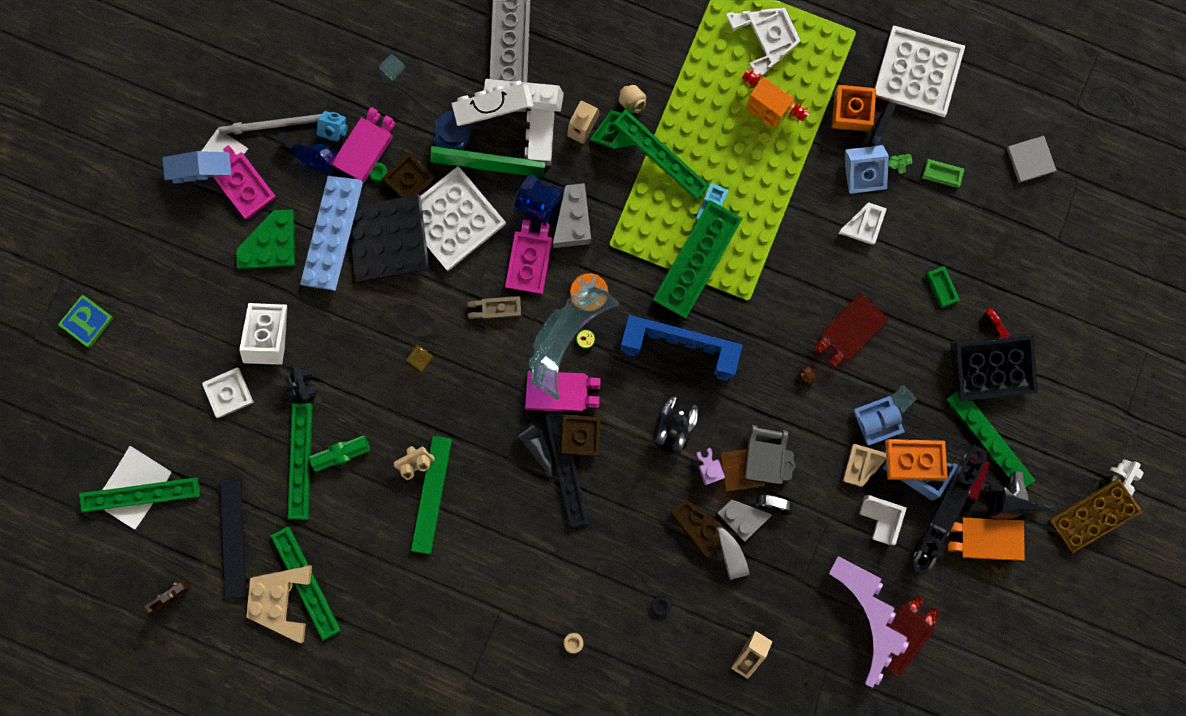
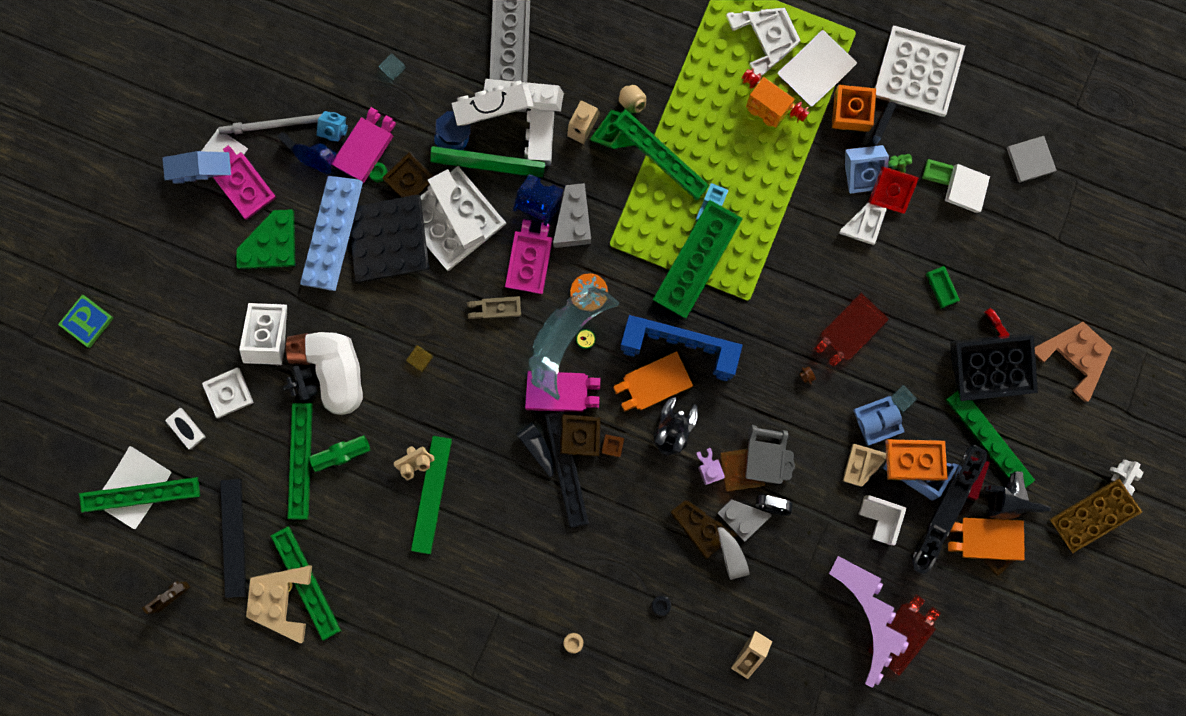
(185, 428): none -> white tile
(335, 368): none -> white piece
(445, 189): none -> white arch
(612, 445): none -> reddish brown plate
(654, 382): none -> orange tile
(817, 68): none -> white sticker
(893, 189): none -> red plate
(967, 188): none -> white tile
(1084, 350): none -> nougat wing

